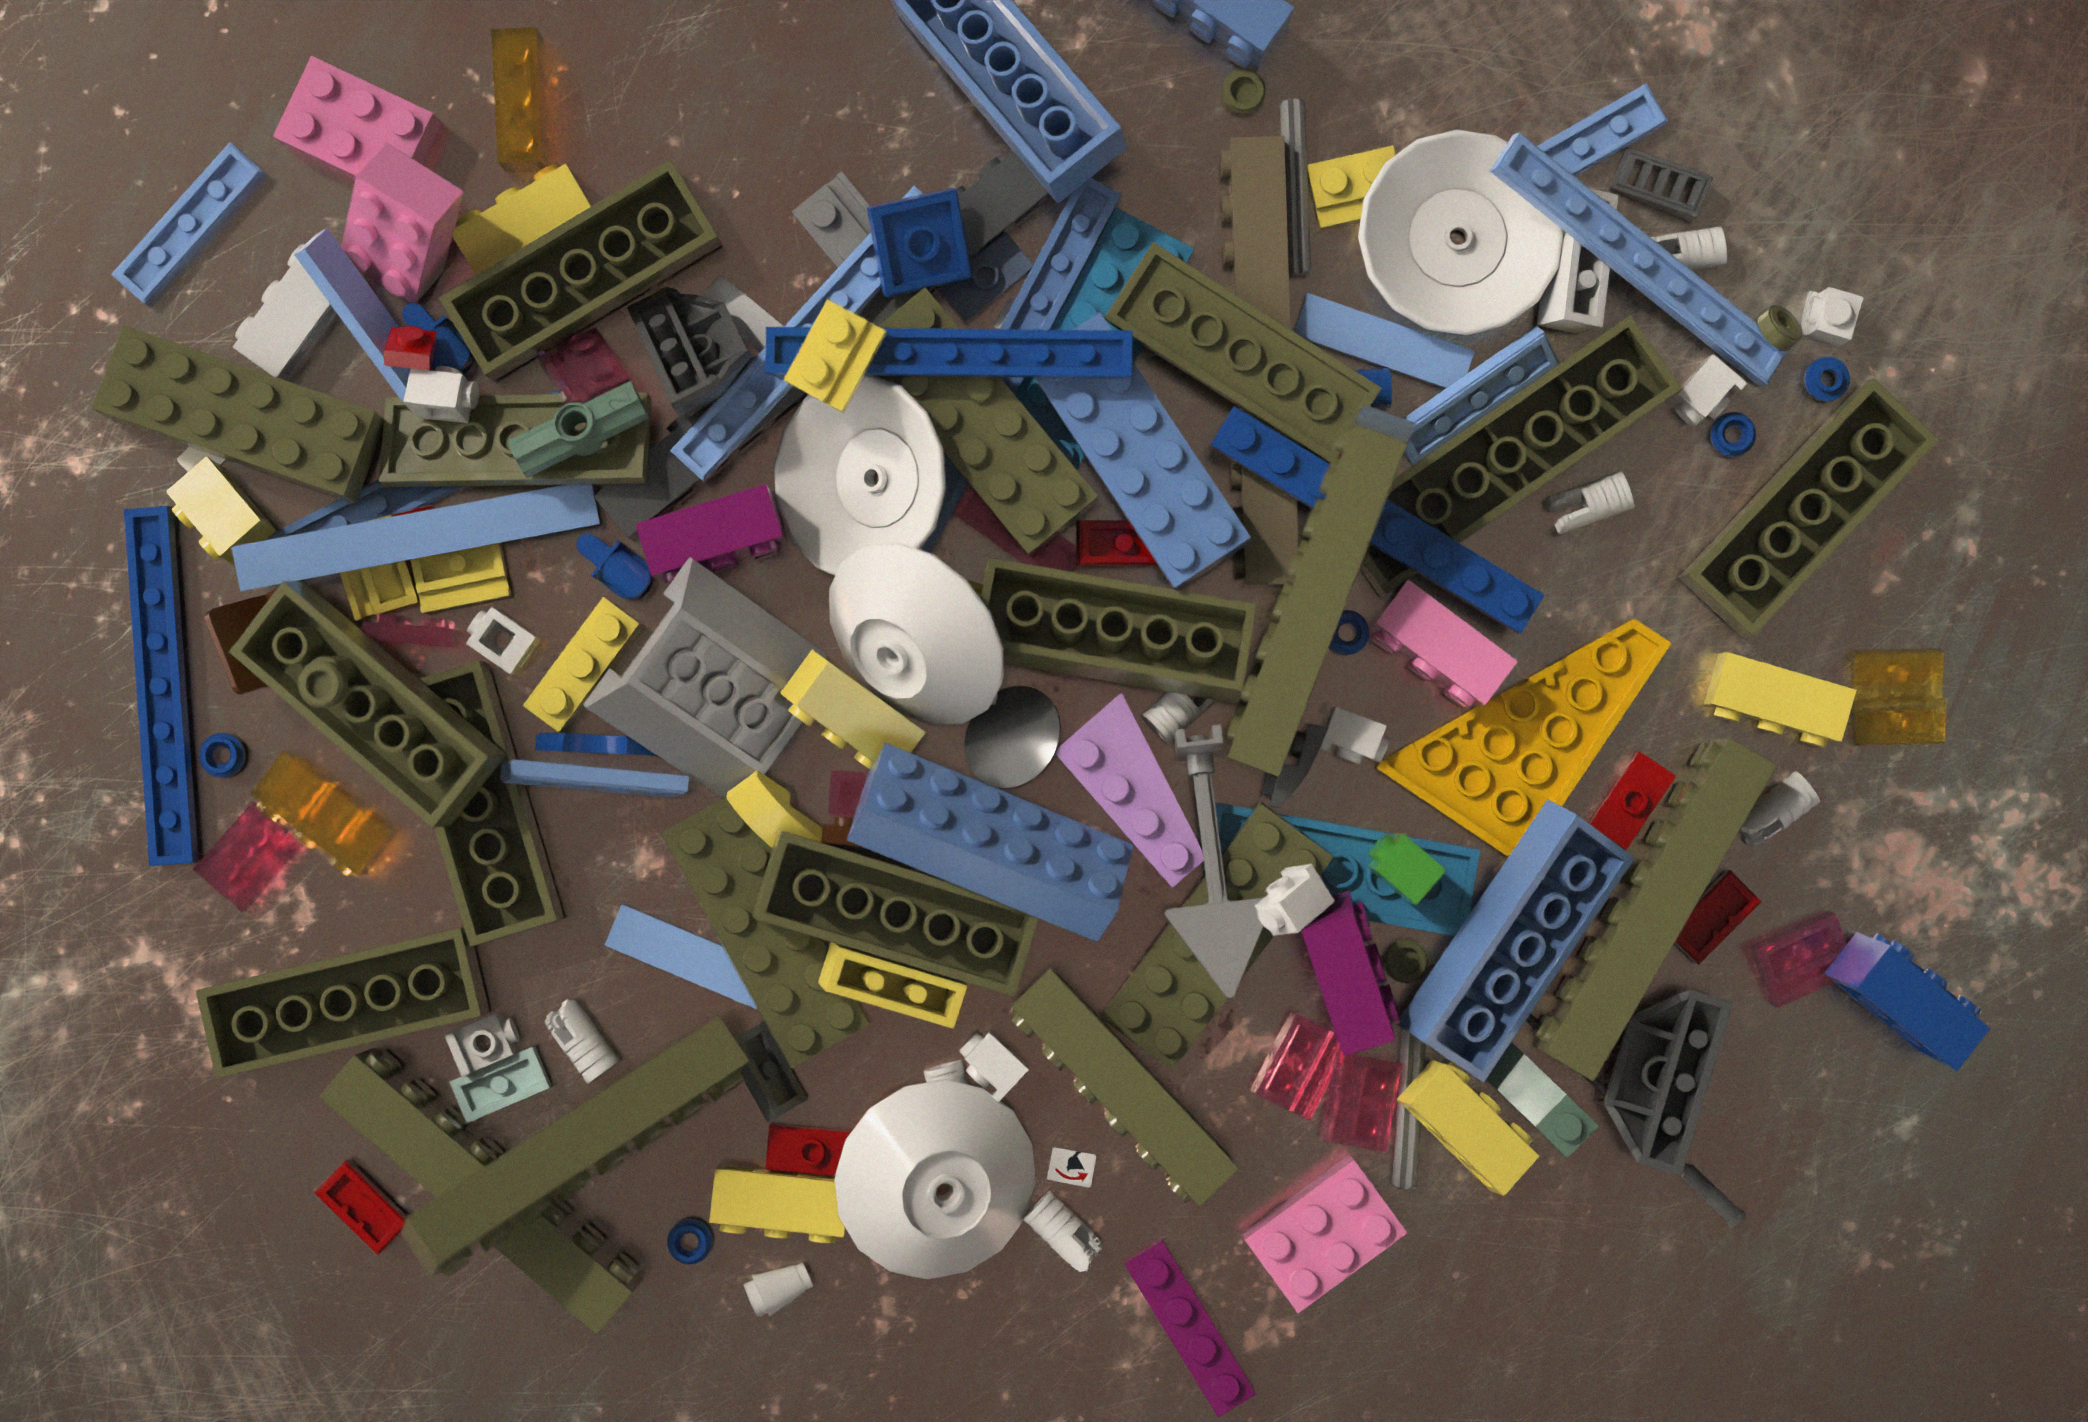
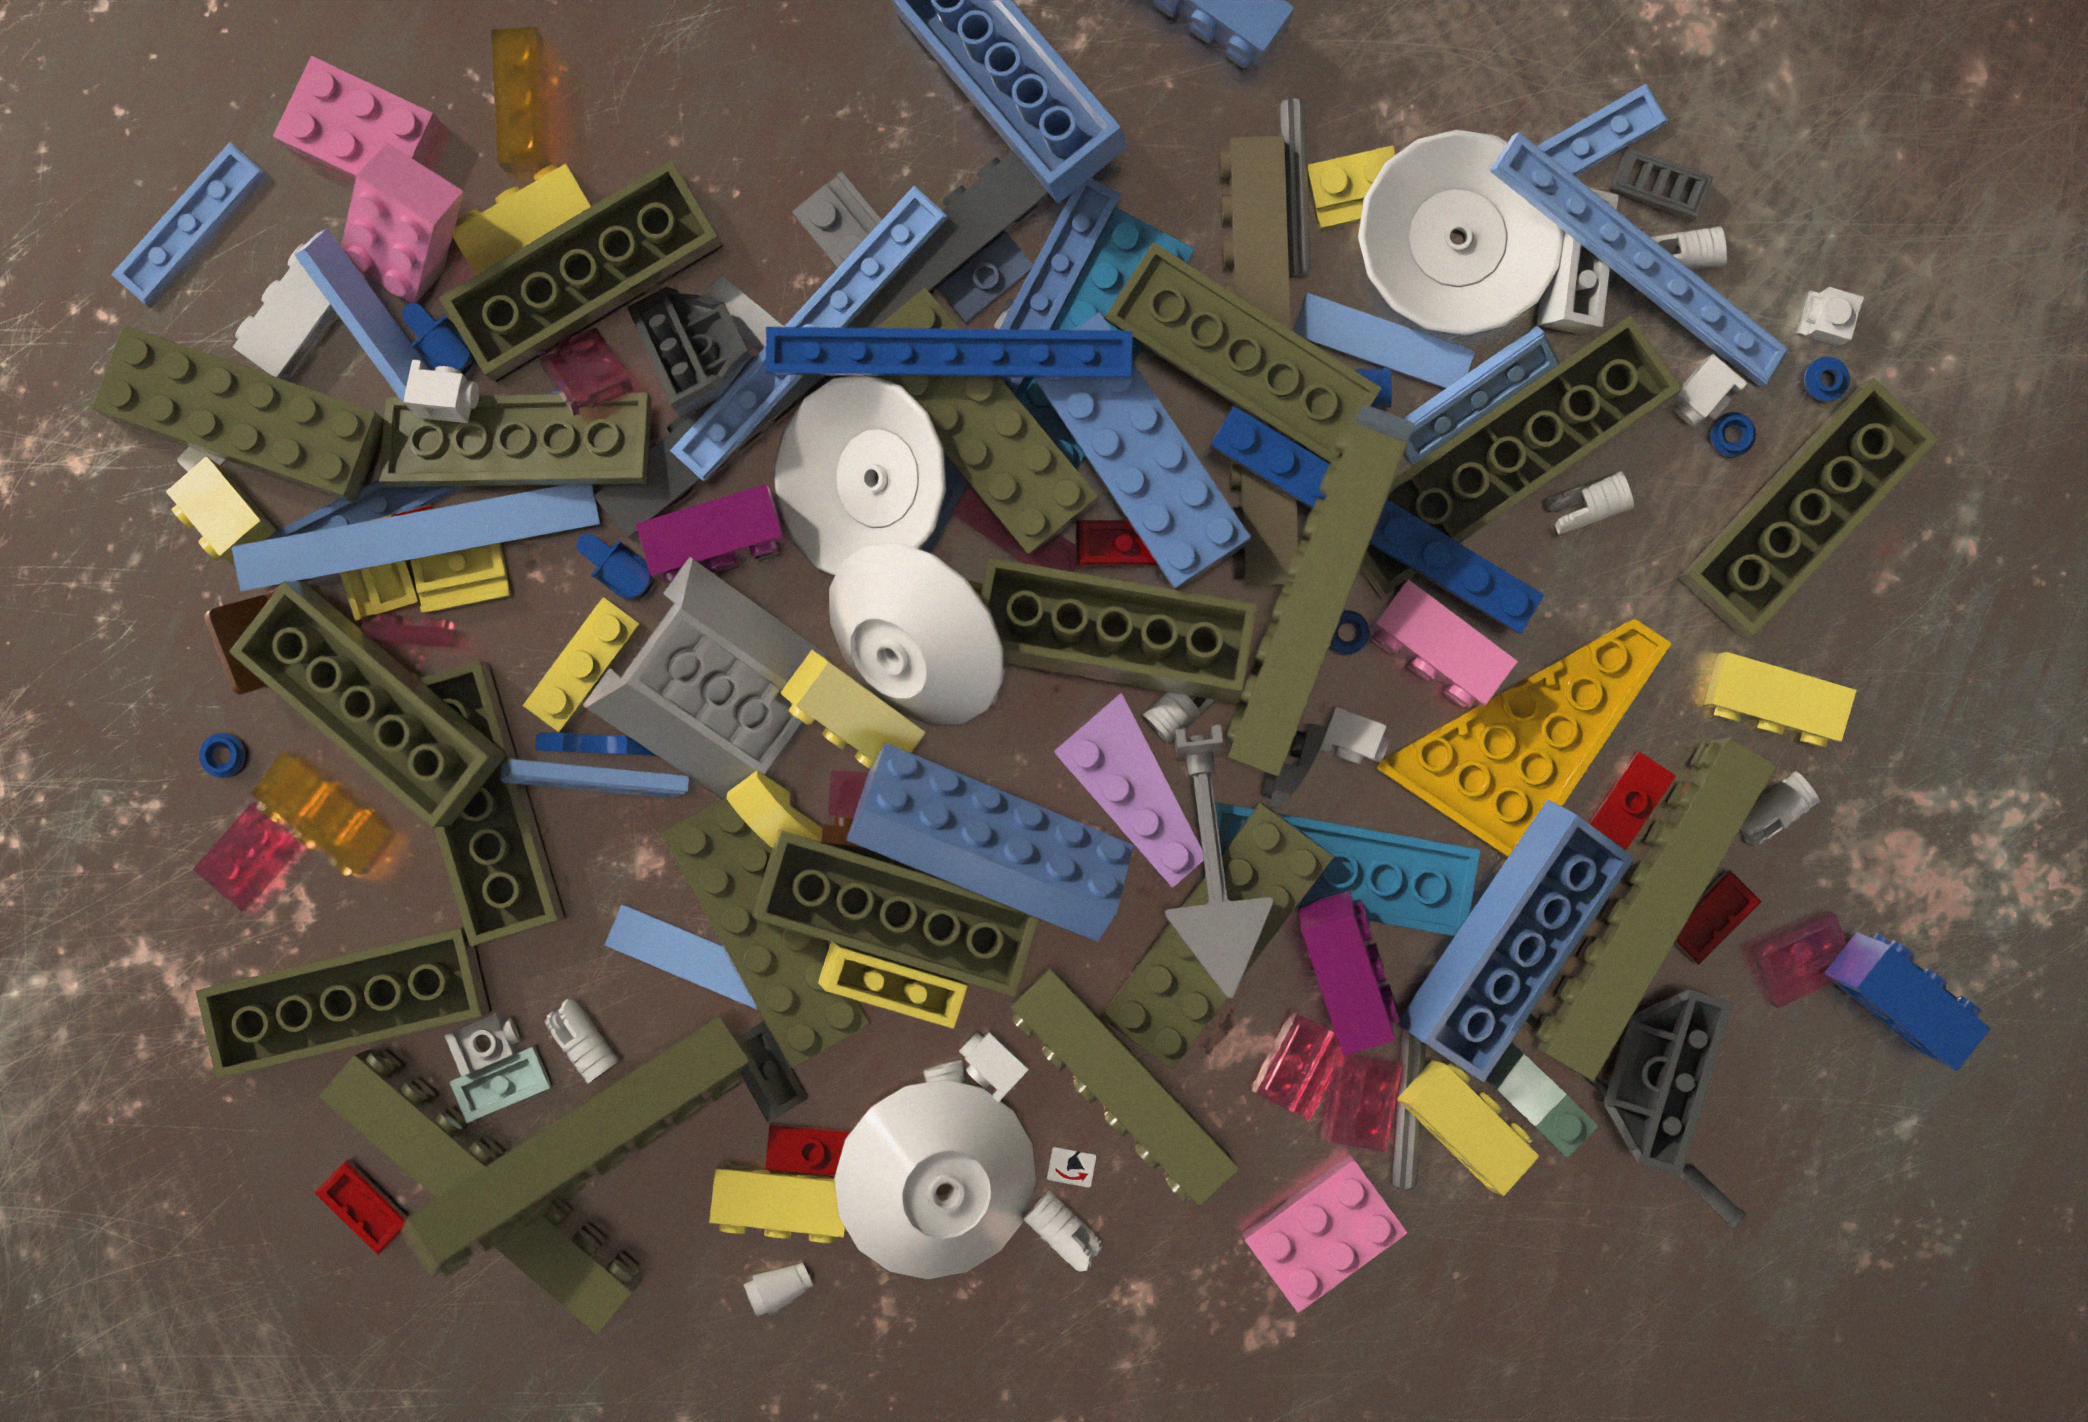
(160, 685): blue plate -> none
(323, 684): olive tile -> none
(410, 348): red plate -> none
(482, 639): white brick -> none
(552, 440): sand green piece -> none
(679, 1251): blue plate -> none
(835, 356): light yellow plate -> none
(919, 242): blue tile -> none
(1013, 738): dark grey shield -> none
(1190, 1328): magenta plate -> none
(1243, 91): olive tile -> none
(1293, 900): white brick -> none
(1404, 867): bright green brick -> none
(1405, 960): olive tile -> none
(1780, 328): olive tile -> none
(1898, 696): clear yellow slope -> none

